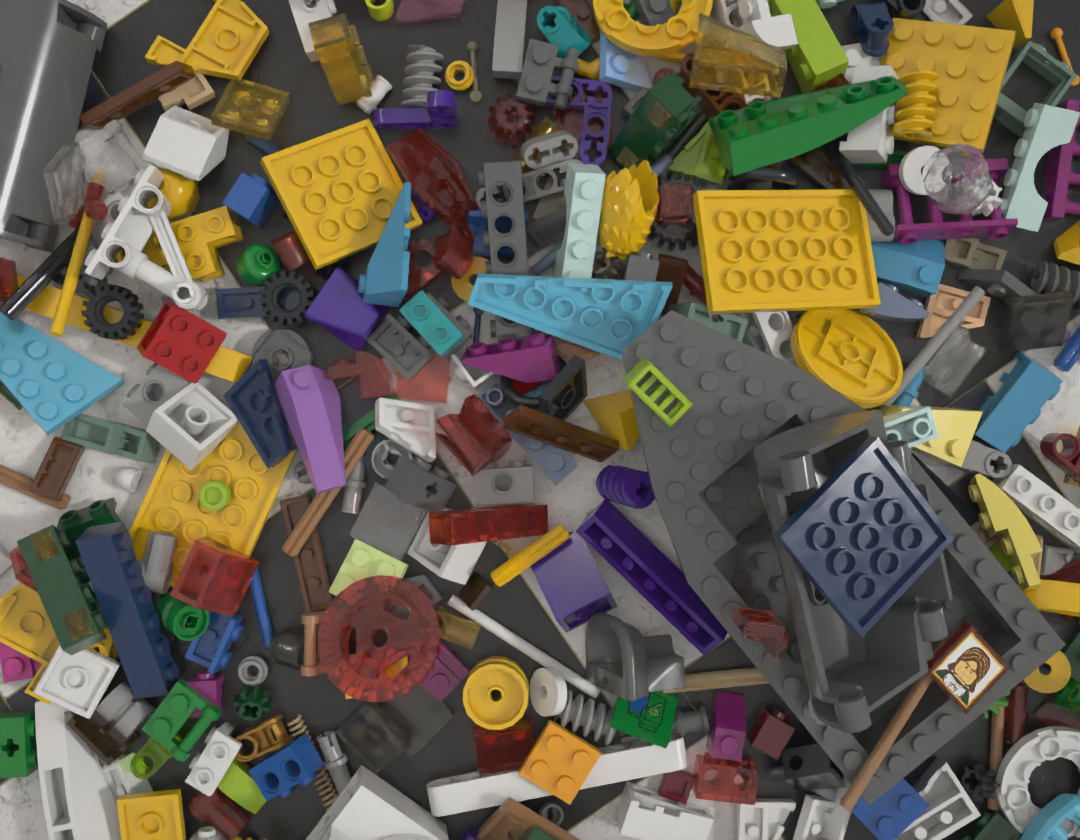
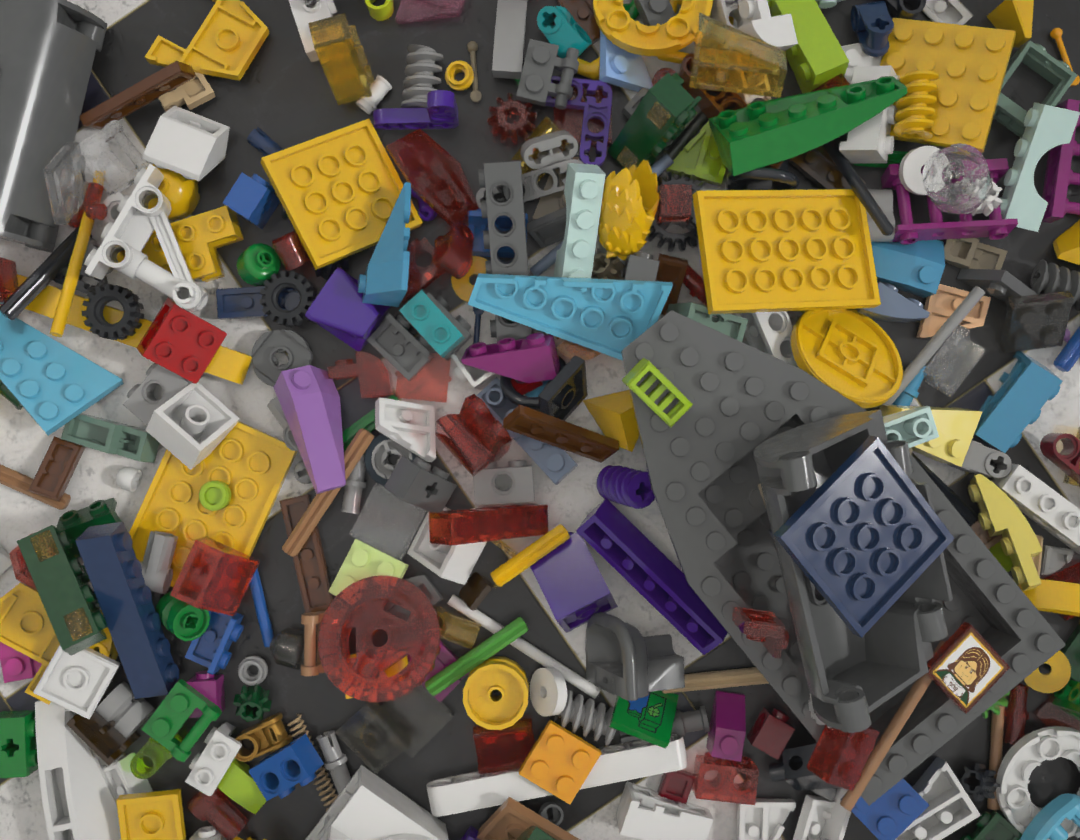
(250, 108): clear yellow plate -> none
(260, 413): dark blue wing -> none
(476, 656): none -> bright green axle
(842, 756): none -> clear red bracket

